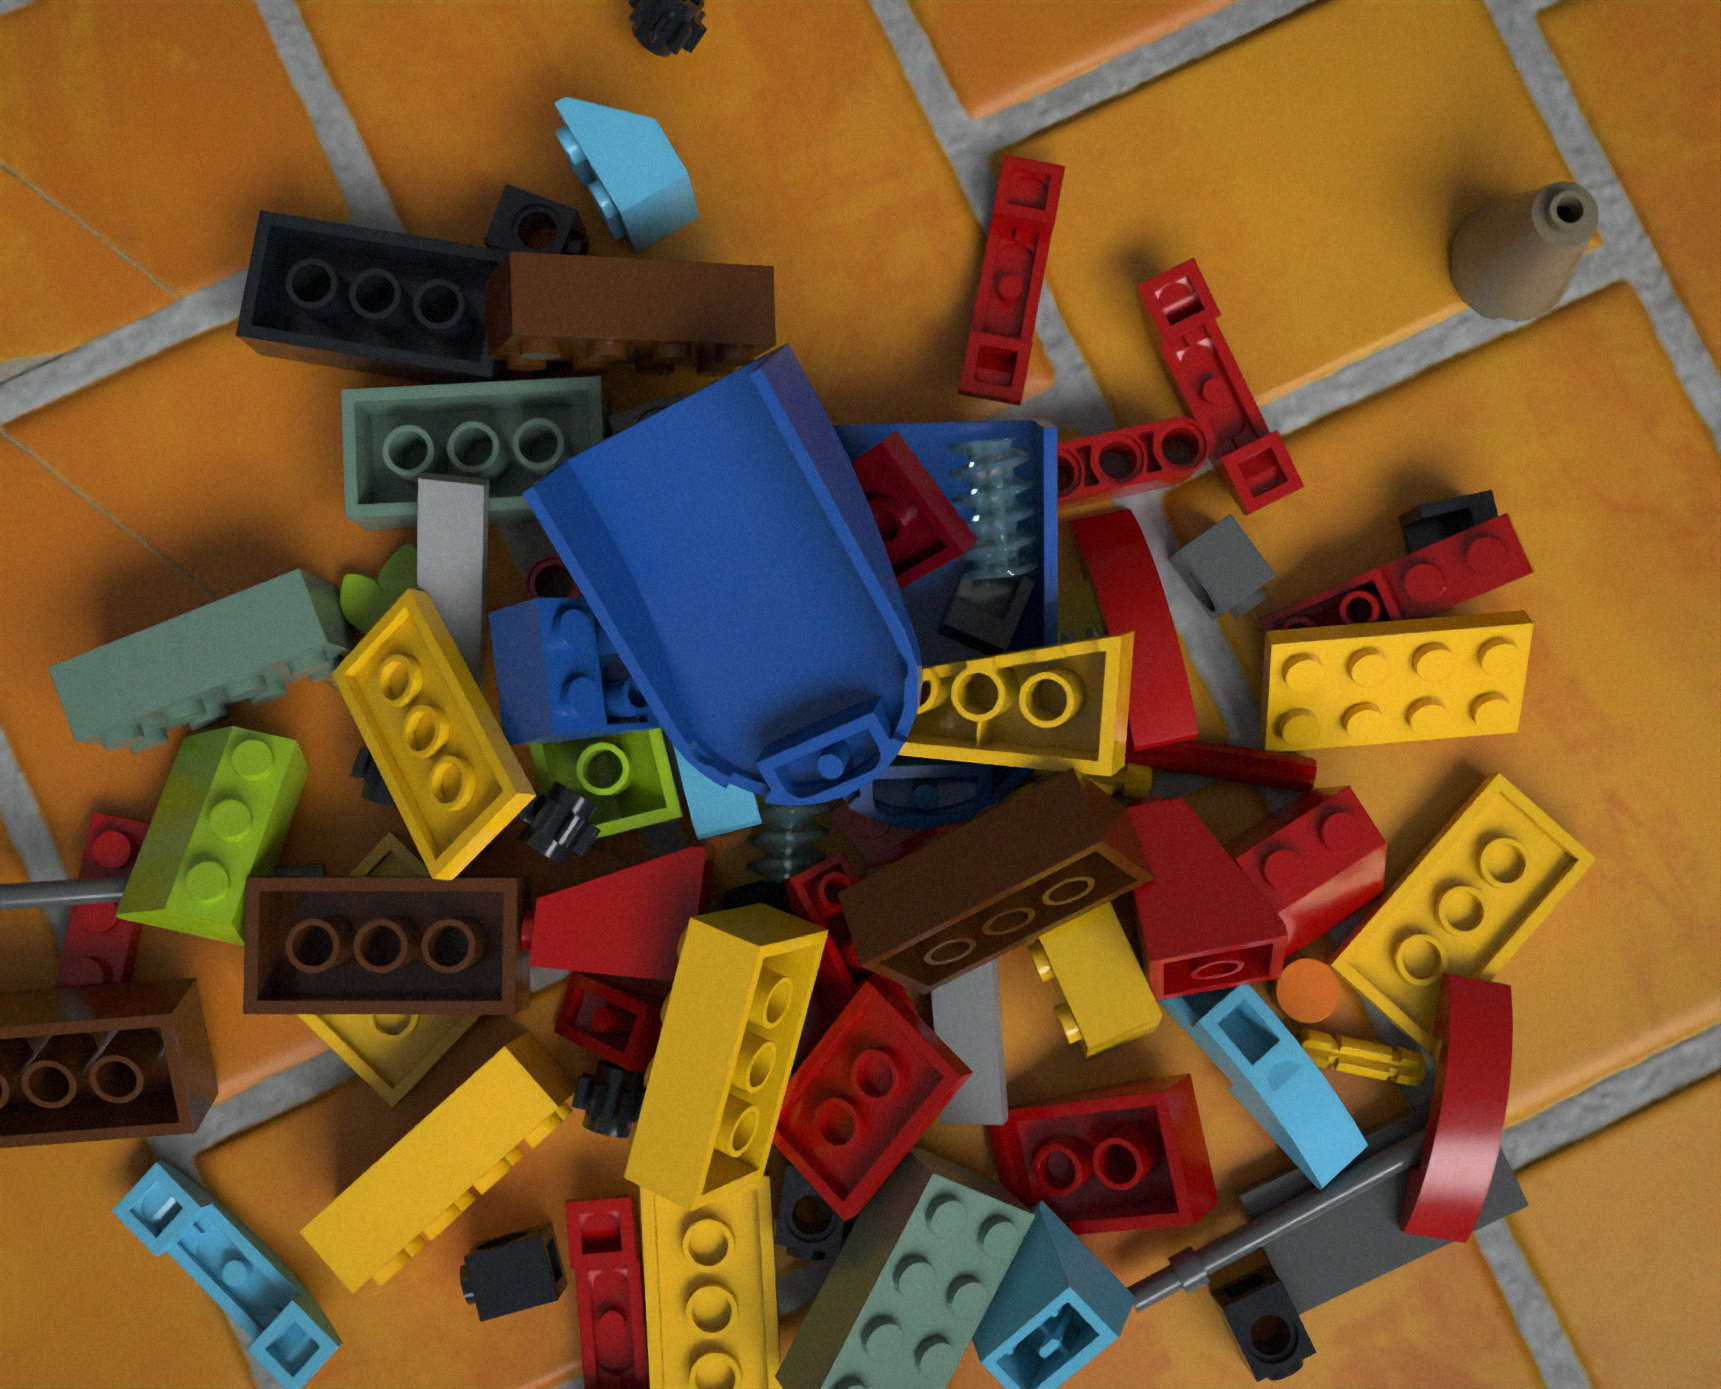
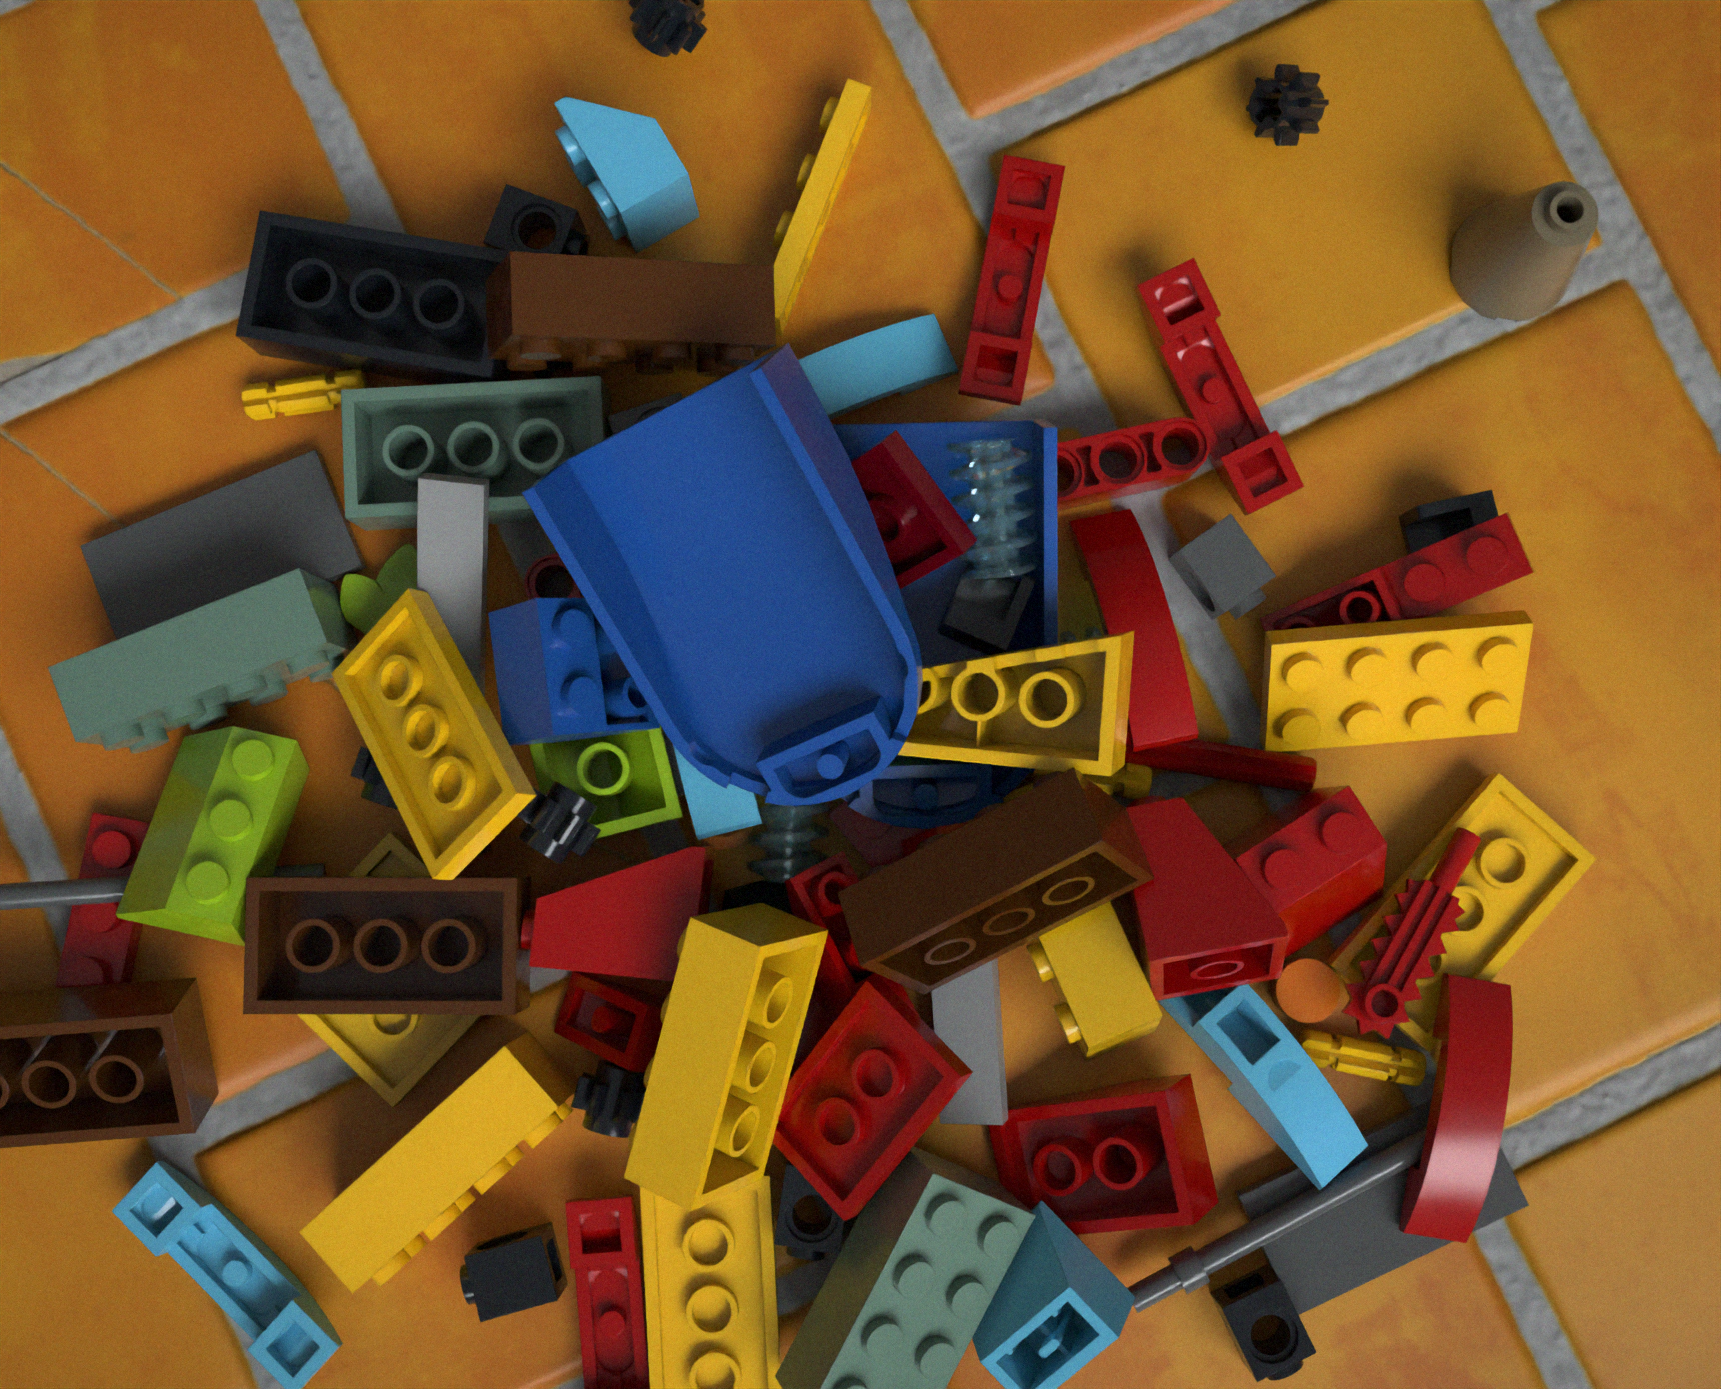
(224, 545): none -> dark grey tile
(299, 394): none -> yellow axle
(820, 184): none -> yellow plate
(879, 364): none -> medium azure slope
(1287, 105): none -> black gear
(1412, 937): none -> red piece

